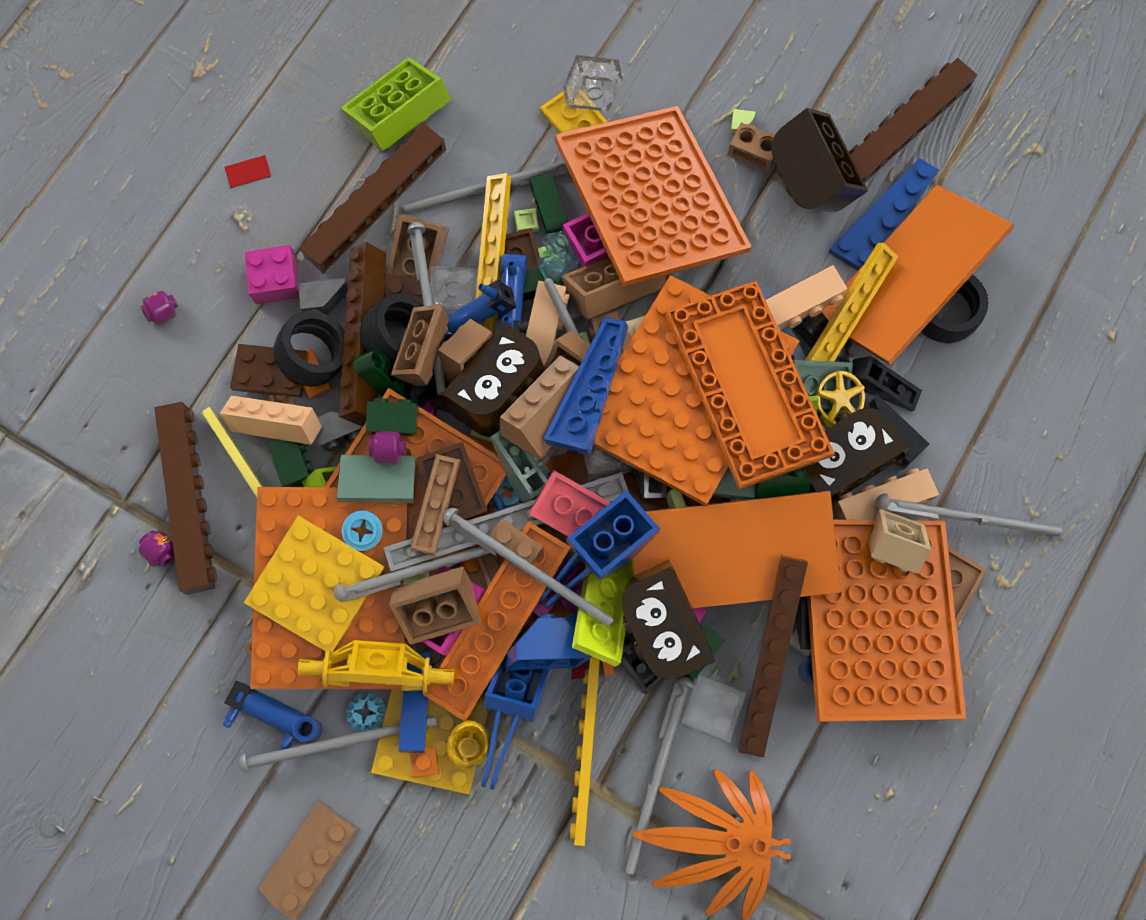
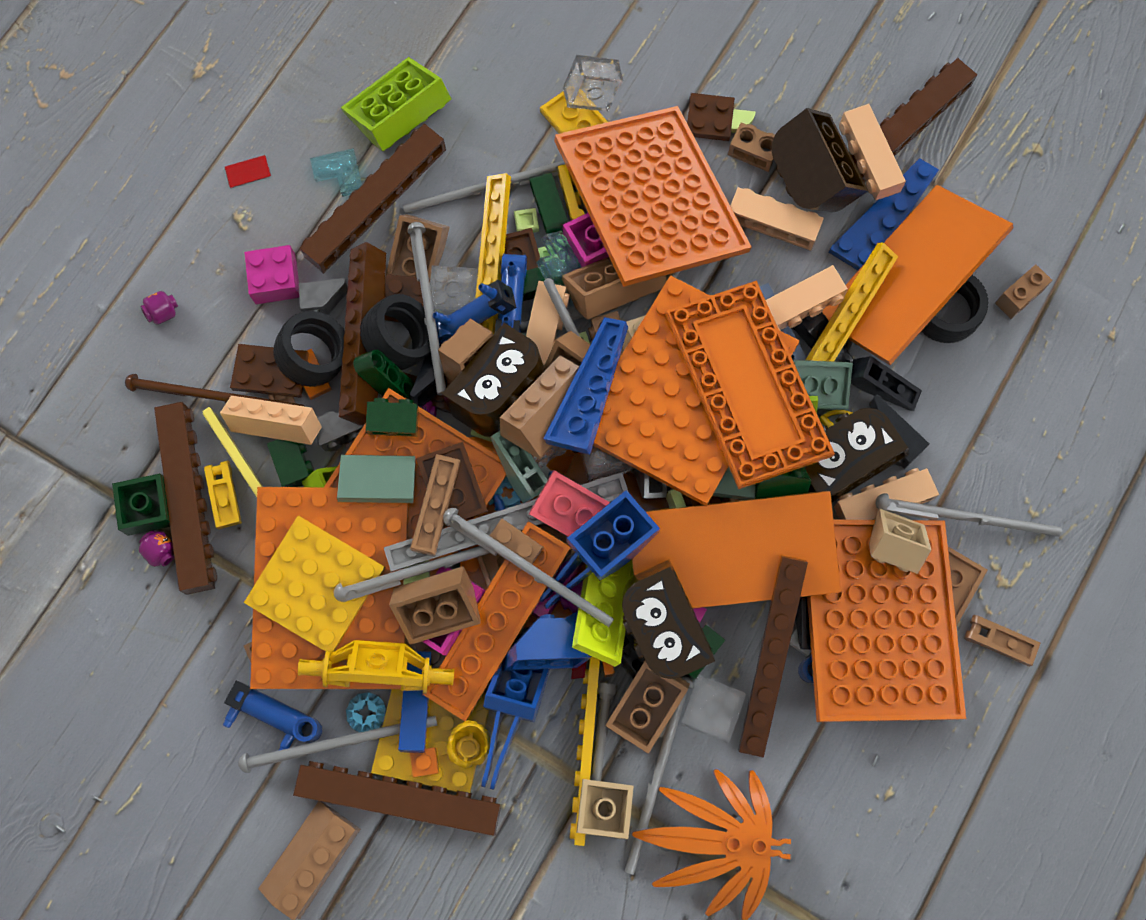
(133, 383): none -> reddish brown bar
(141, 504): none -> dark green brick
(222, 495): none -> yellow plate
(339, 165): none -> clear light blue plate
(355, 521): medium azure gear -> none
(386, 447): magenta head -> none
(398, 800): none -> reddish brown brick
(421, 345): medium nougat slope -> none
(571, 198): none -> yellow plate
(605, 809): none -> tan slope
(606, 694): none -> light grey piece
(647, 707): none -> medium nougat brick
(710, 116): none -> reddish brown plate
(776, 218): none -> light nougat brick
(840, 396): yellow wheel -> none
(871, 152): none -> light nougat brick
(1003, 640): none -> medium nougat plate
(1023, 291): none -> medium nougat brick

